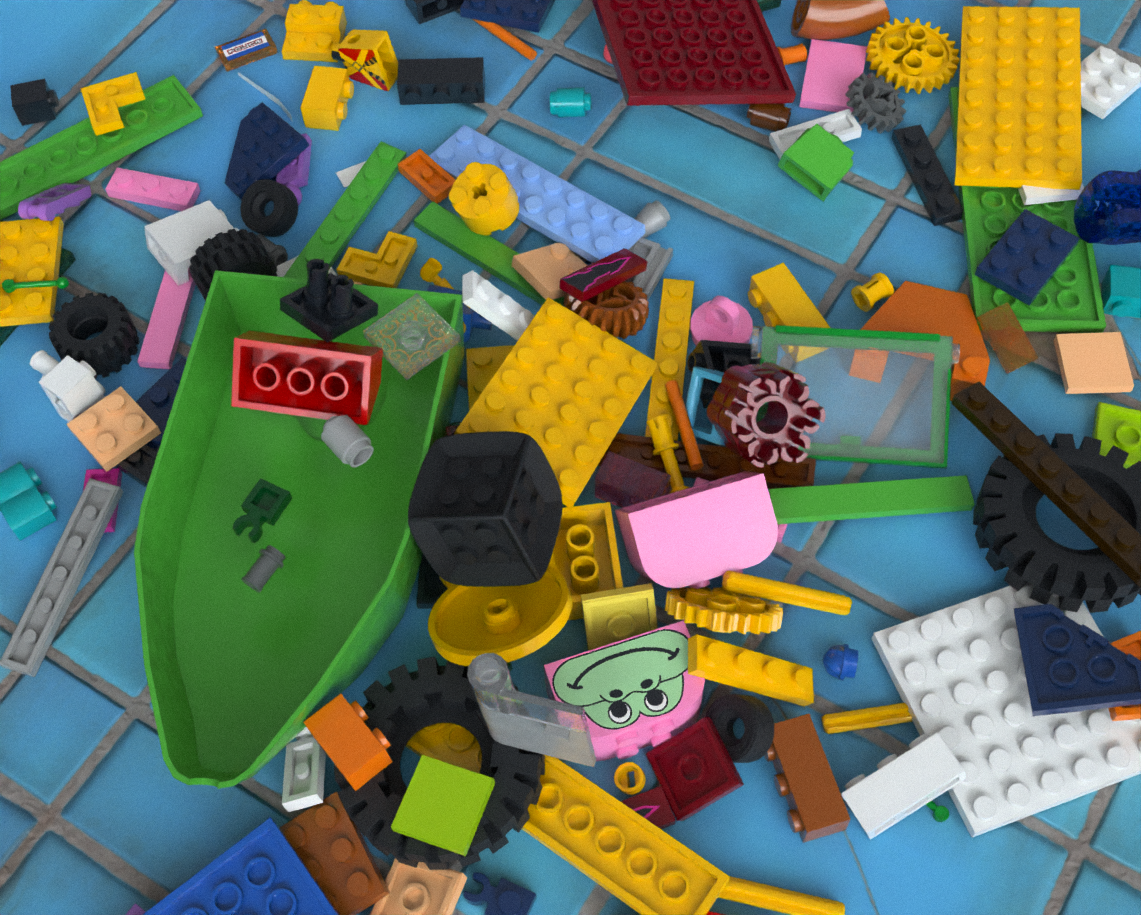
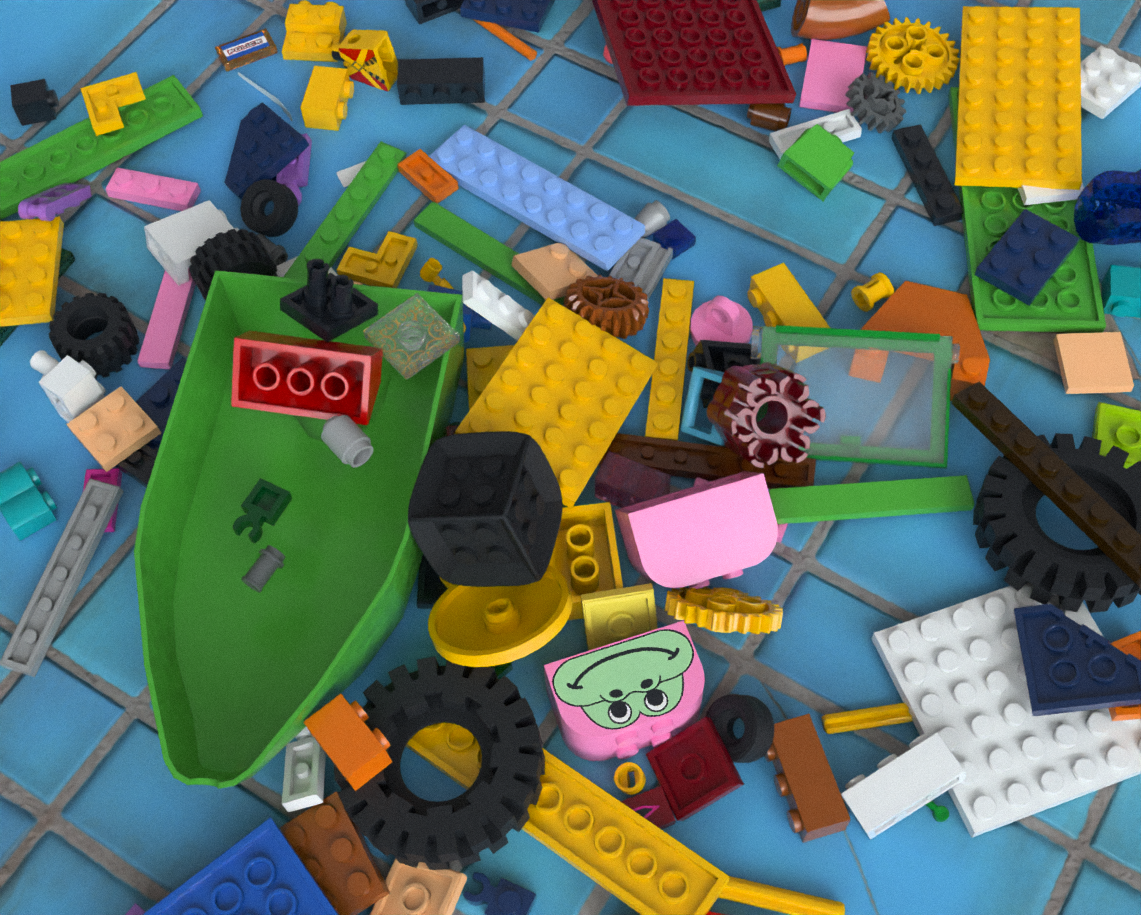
(10, 286): green hinge -> none
(443, 805): lime tile -> none
(484, 198): yellow brick -> none
(526, 719): door -> none
(570, 102): teal brick -> none
(603, 274): dark red tile -> none
(665, 445): yellow pin -> none
(676, 237): none -> clear blue plate
(684, 425): orange bar -> none
(750, 670): yellow plate -> none
(786, 593): yellow axle -> none
(841, 661): blue plate -> none
(1007, 338): clear orange plate -> none

